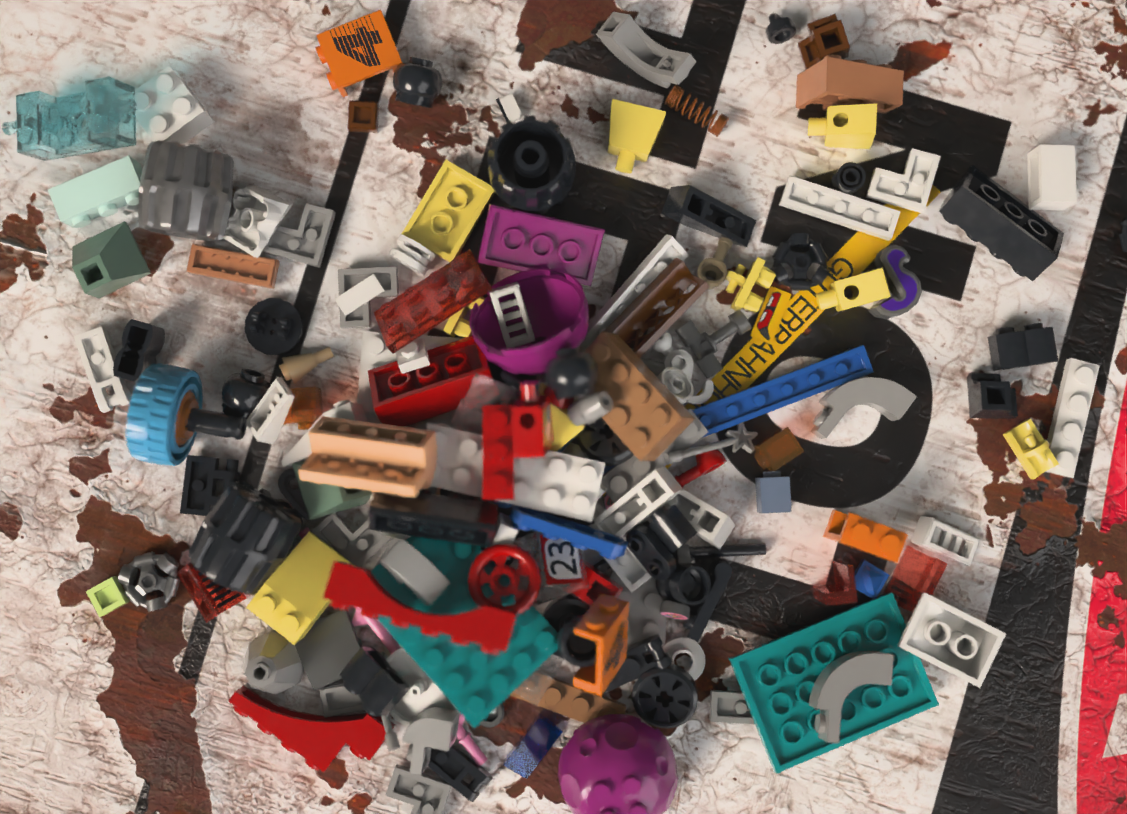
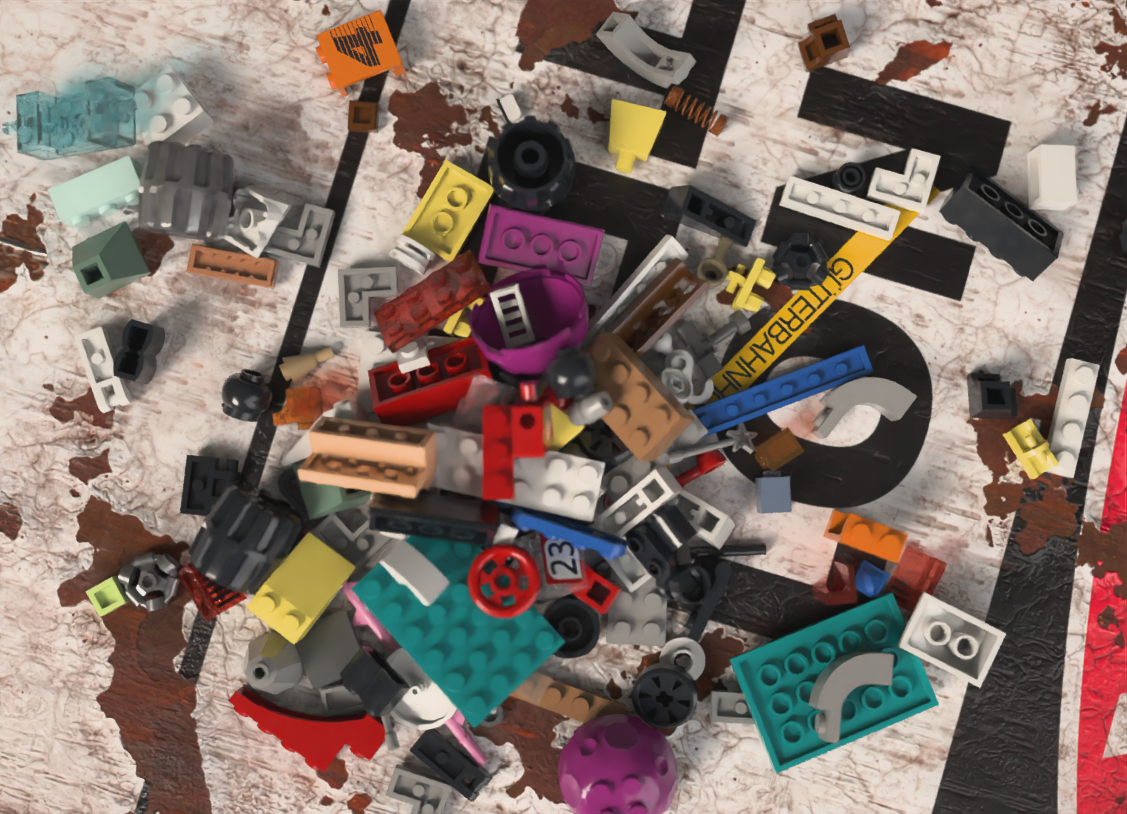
(169, 414): dark azure wheel -> none
(260, 324): black plate -> none
(267, 417): white slope -> none
(359, 295): white window -> none
(359, 588): red arch -> none
(417, 82): black piece -> none
(430, 729): light grey brick -> none
(532, 746): clear blue slope -> none
(575, 648): black piece -> none
(608, 625): orange panel -> none
(637, 662): black plate -> none
(674, 610): dark grey tile -> none
(770, 315): yellow sticker -> none
(780, 29): black tile -> none
(850, 83): nougat wedge -> none
(854, 123): light yellow torso -> none
(864, 287): light yellow torso -> none
(900, 281): dark grey animal -> none
(927, 534): white slope -> none
(1022, 348): black brick -> none

